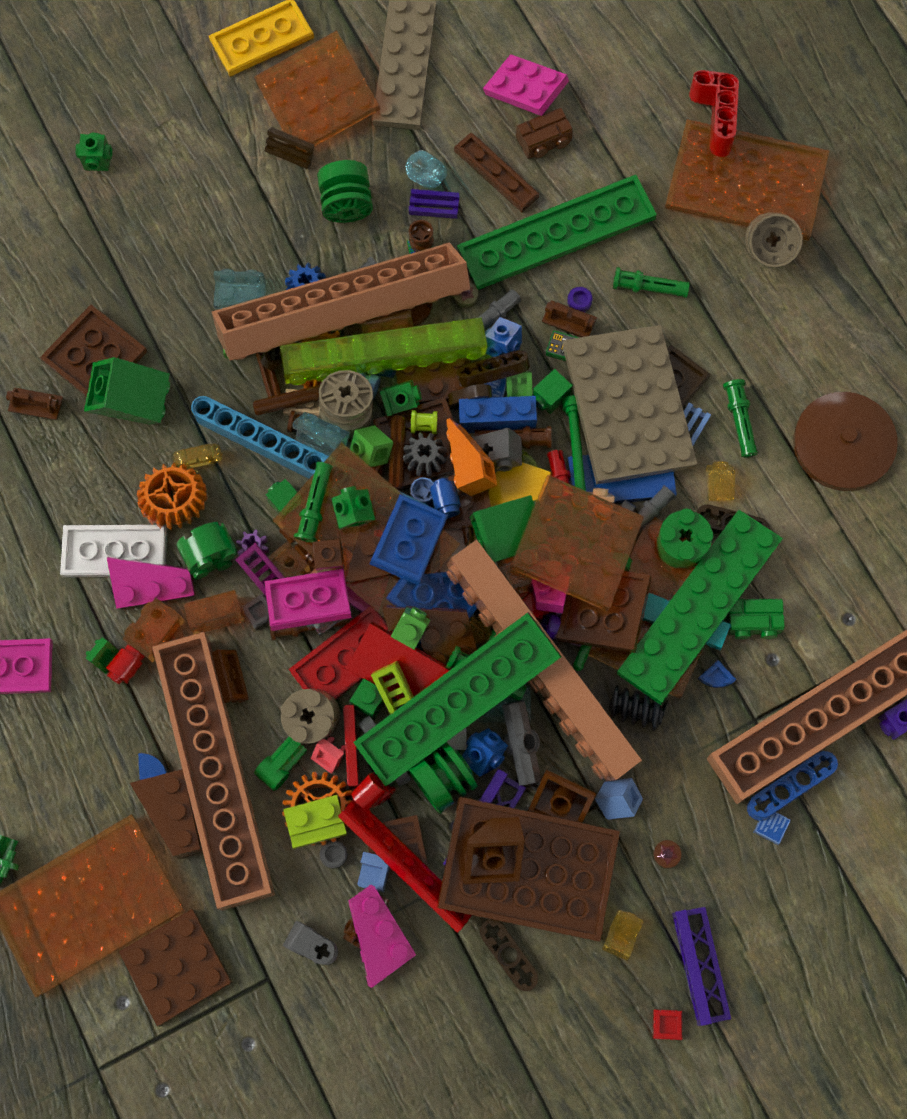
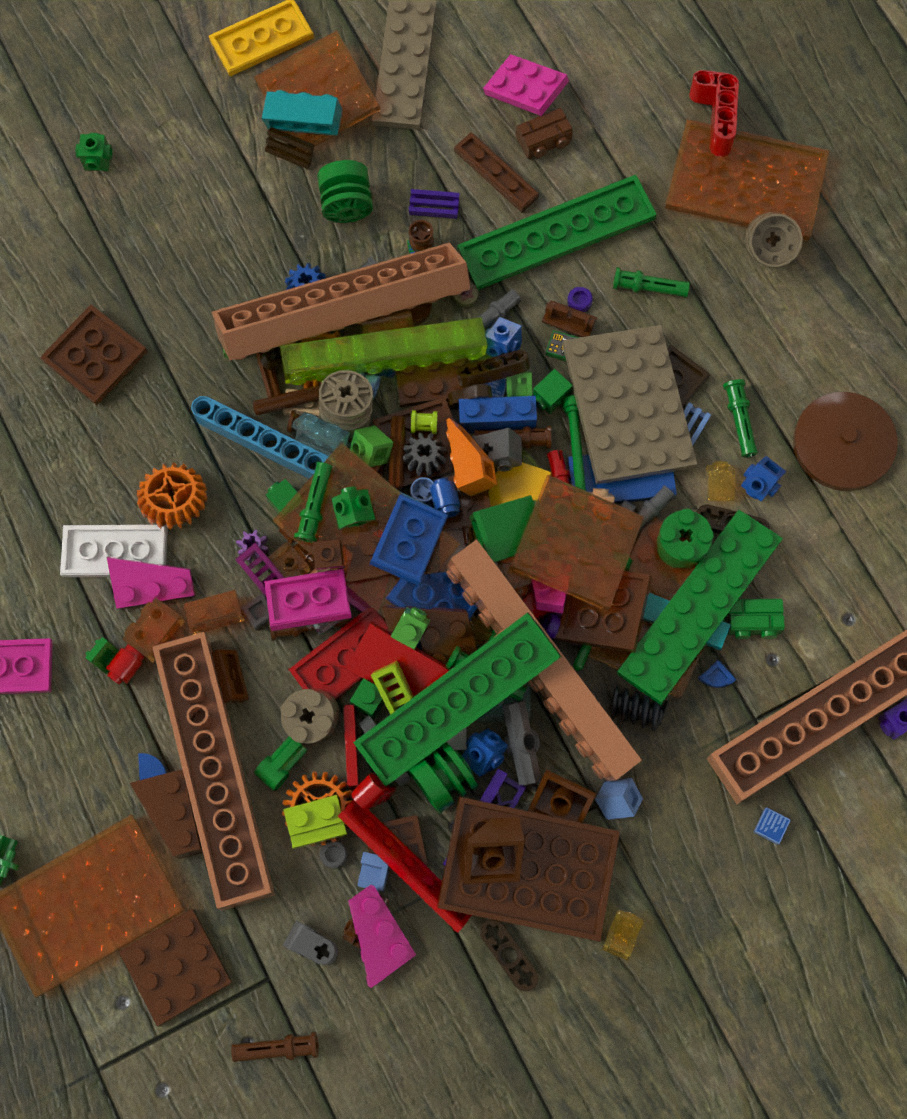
(34, 403): reddish brown hinge -> none
(127, 391): green slope -> none
(198, 456): clear yellow beam -> none
(207, 549): green brick -> none
(237, 287): clear light blue bracket -> none
(289, 1047): none -> reddish brown pin
(302, 112): none -> teal brick
(327, 754): coral tile -> none
(390, 401): green brick -> none
(425, 169): clear light blue piece -> none
(667, 854): reddish brown tile -> none
(667, 1024): red tile -> none
(692, 969): dark purple fence -> none
(763, 479): none -> blue brick
(791, 784): blue beam -> none

